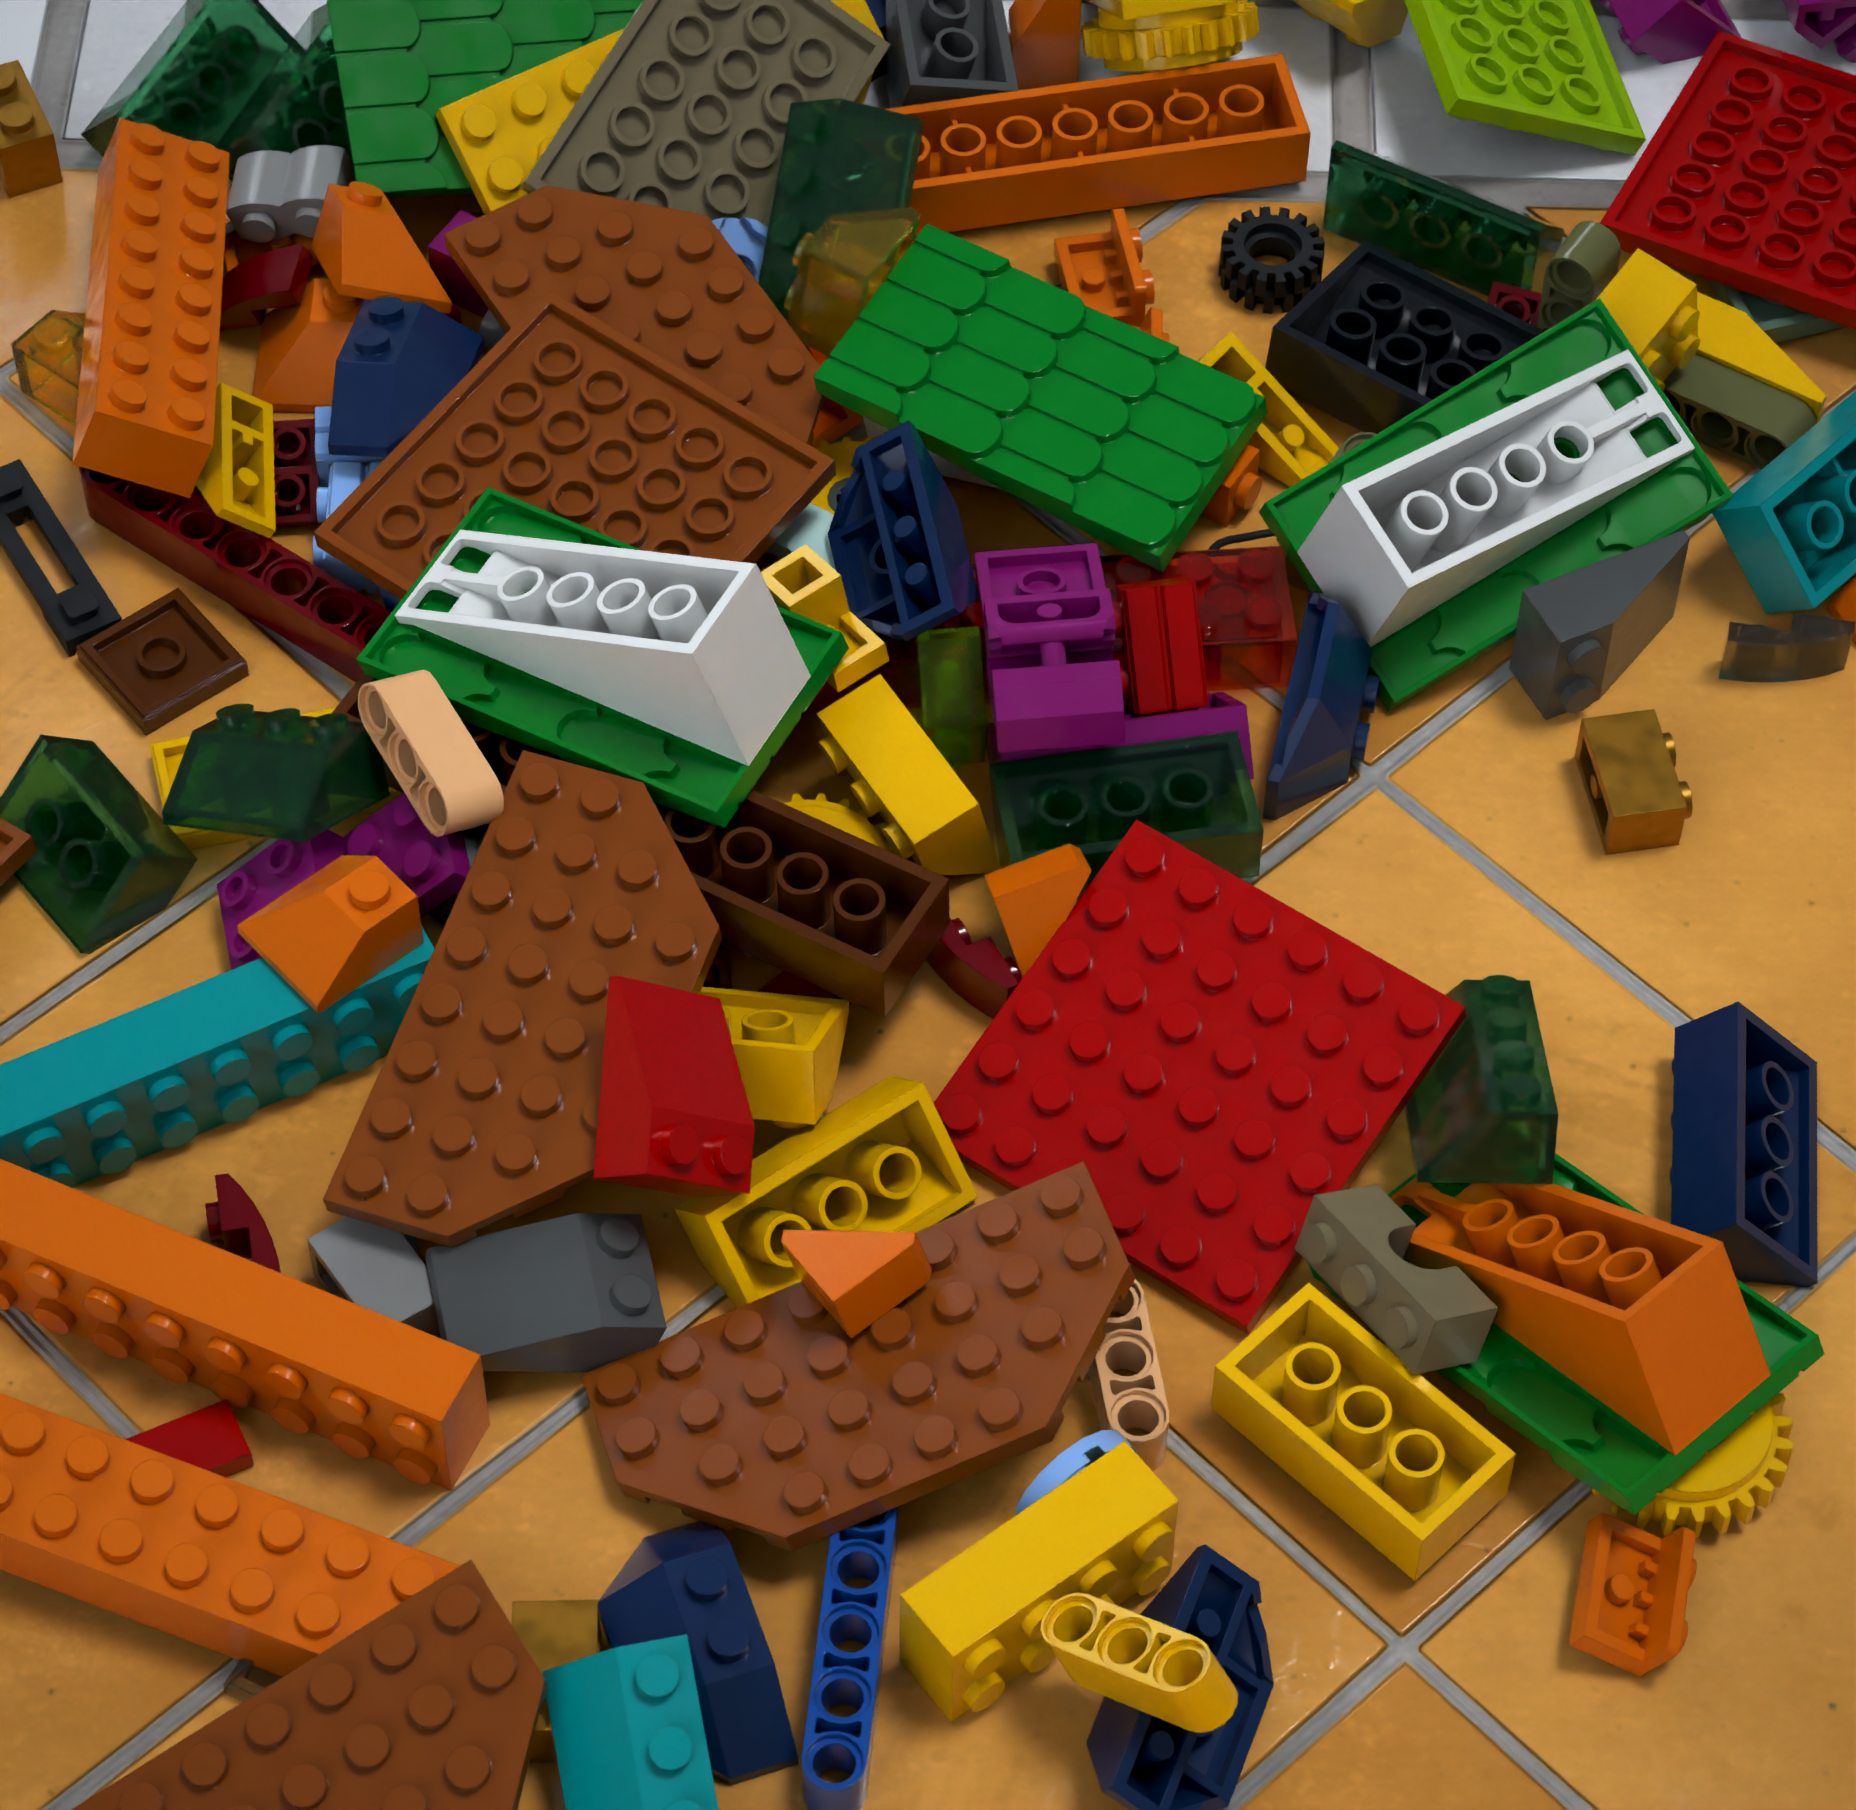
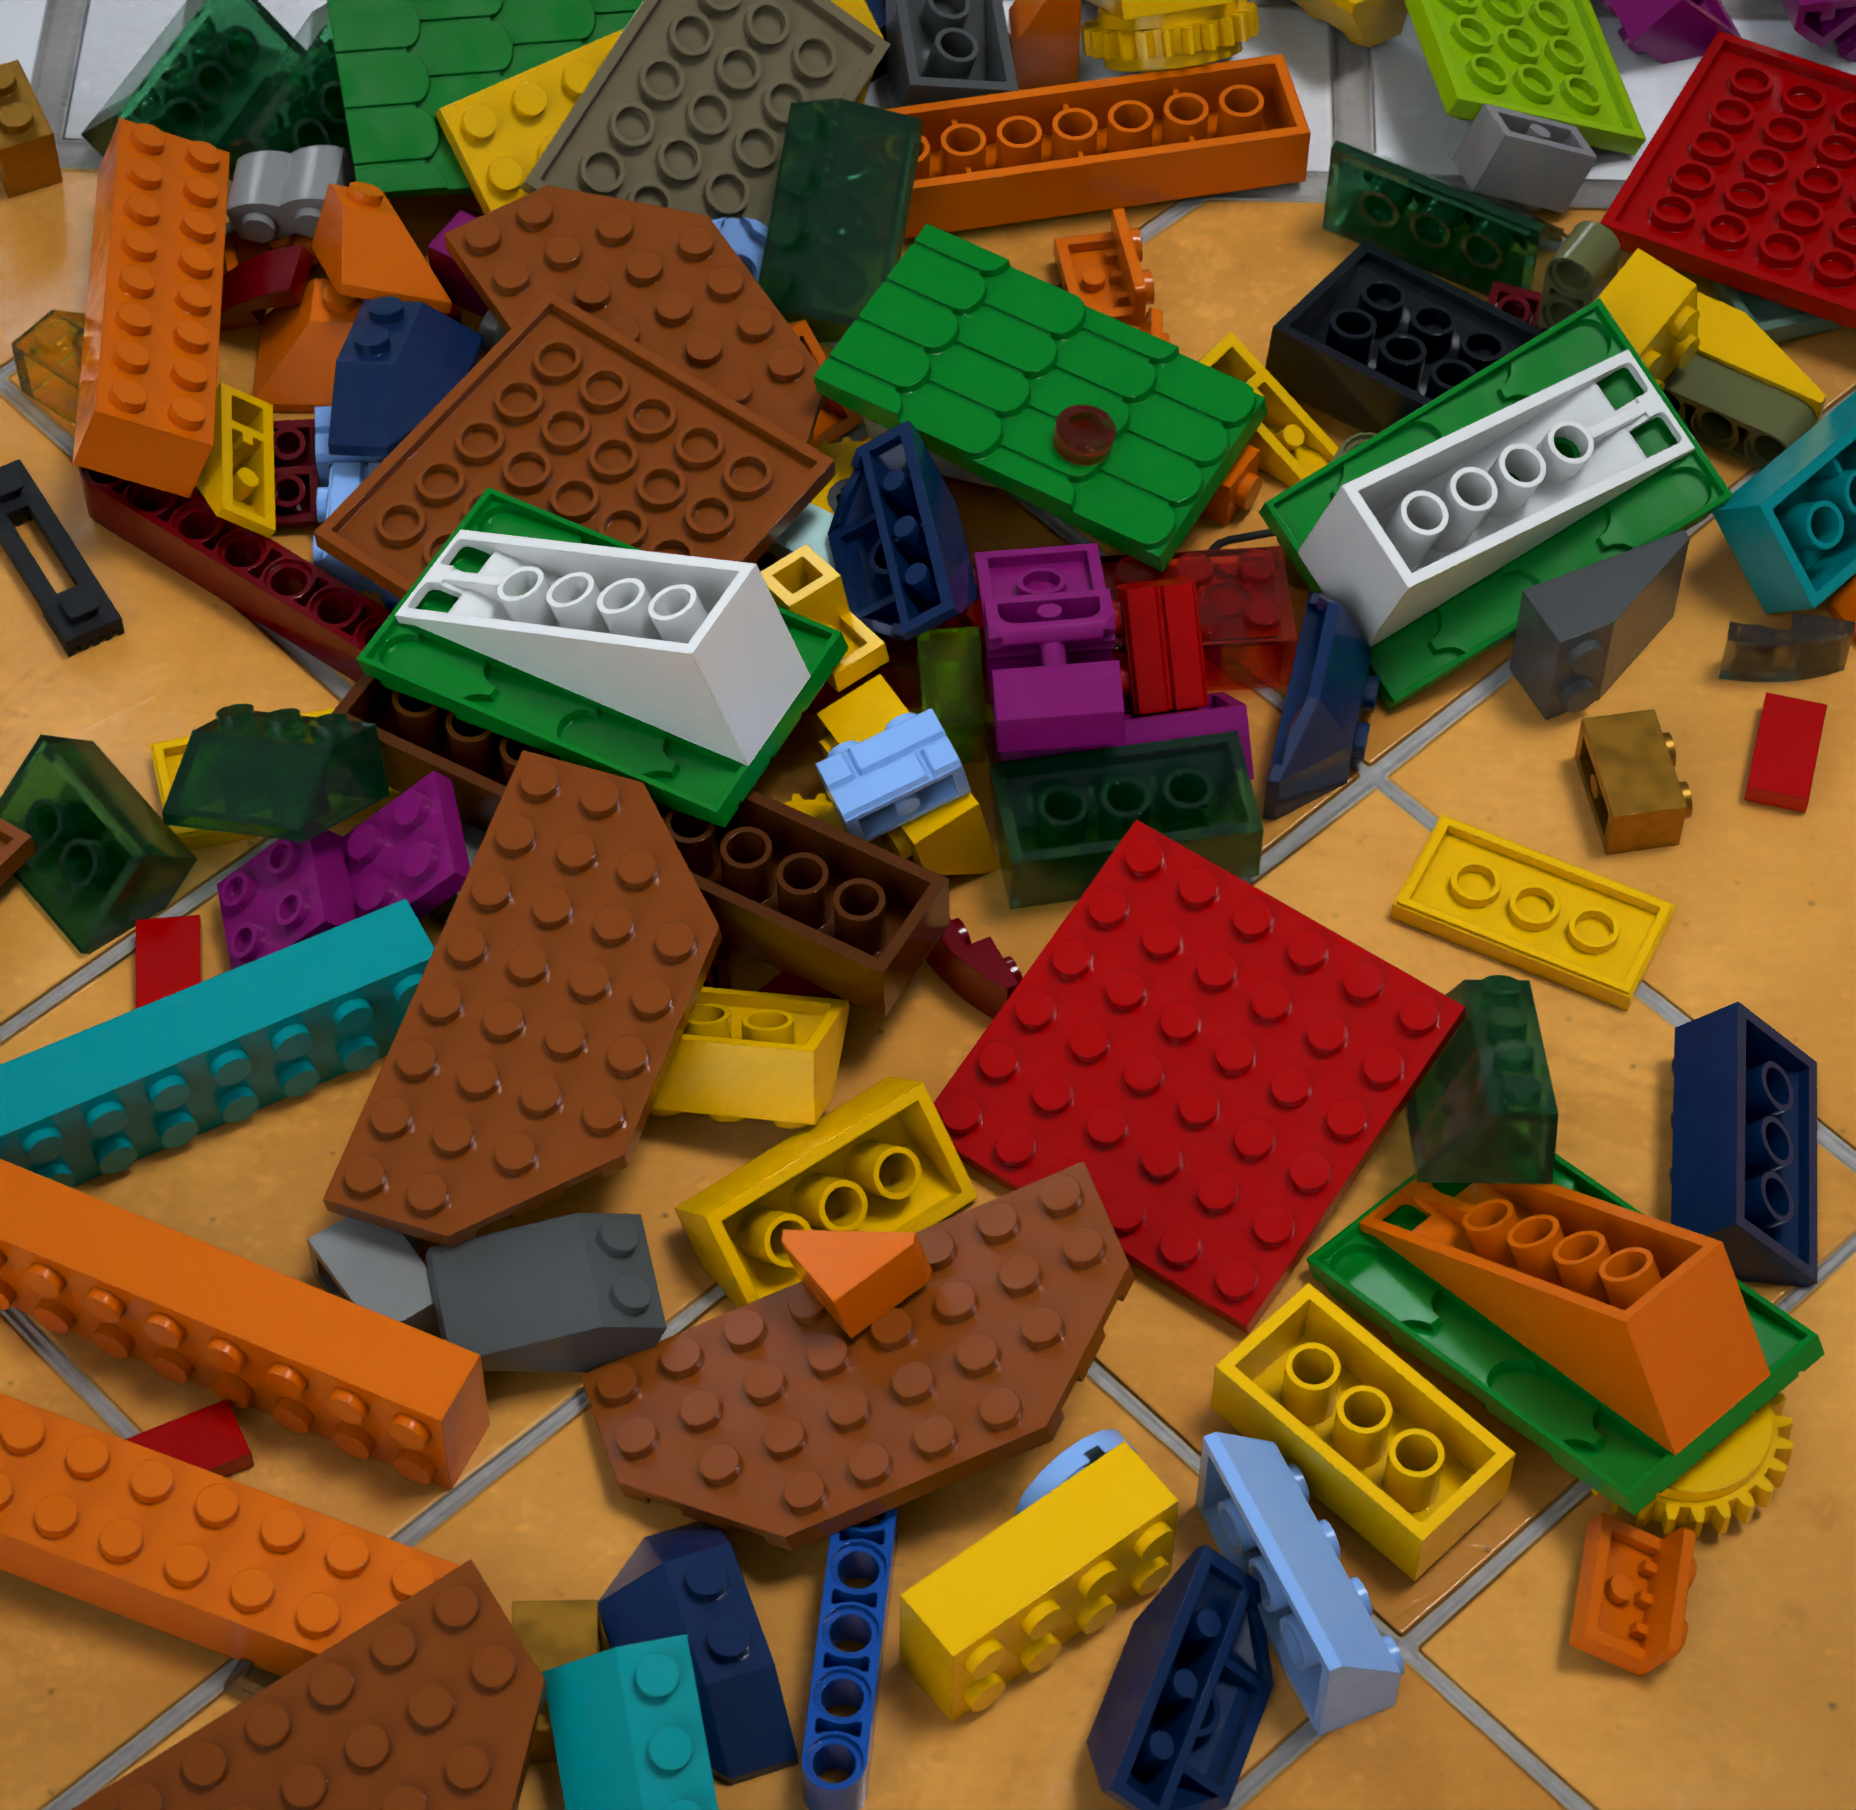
(162, 661): reddish brown tile -> none
(167, 956): none -> red tile
(240, 1224): dark red slope -> none
(337, 928): orange slope -> none
(430, 752): light nougat beam -> none
(671, 1095): red slope -> none
(843, 270): clear yellow slope -> none
(893, 775): none -> light blue brick
(1037, 899): orange slope -> none
(1084, 435): none -> clear red tile
(1133, 1399): light nougat beam -> none
(1139, 1662): yellow beam -> none
(1270, 236): black tyre -> none
(1309, 1605): none -> light blue slope
(1419, 1313): dark tan arch -> none
(1524, 159): none -> light grey brick
(1534, 912): none -> yellow tile
(1785, 752): none -> red tile

